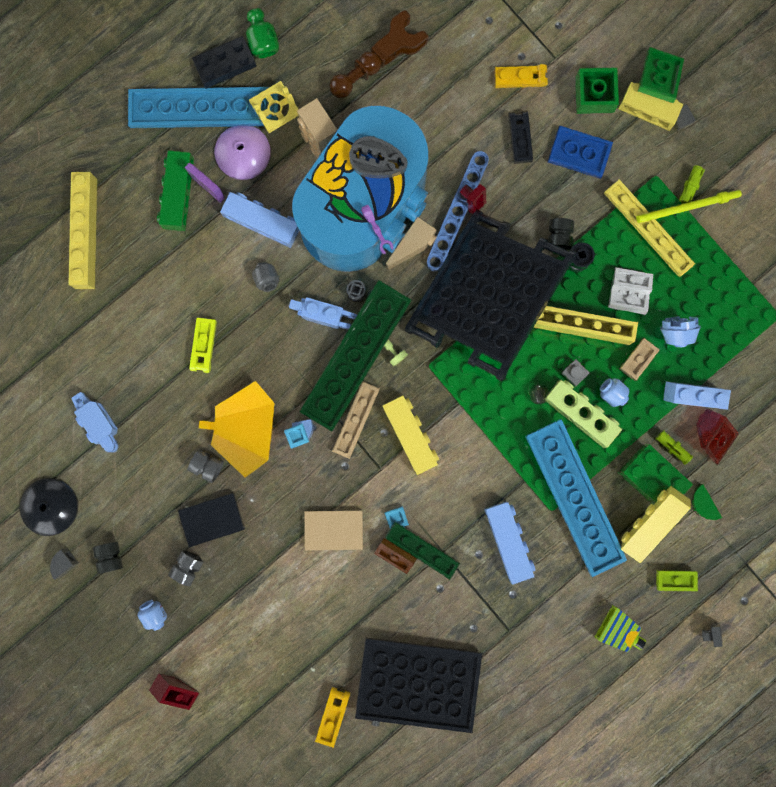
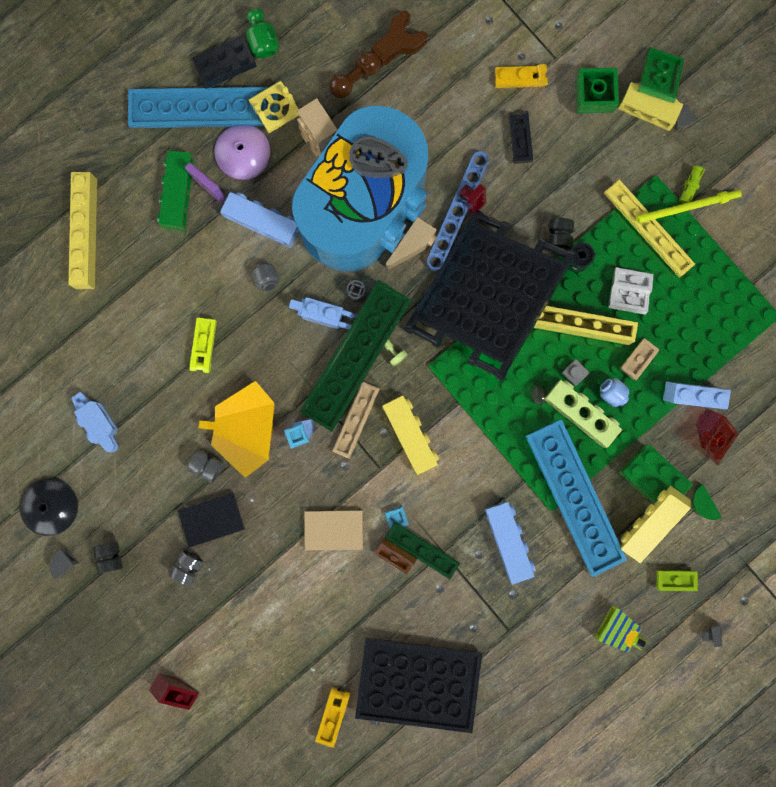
(152, 615): light blue head -> none
(368, 214): medium lavender piece -> none
(580, 152): blue tile -> none
(674, 447): lime pin -> none
(680, 331): light blue cone -> none

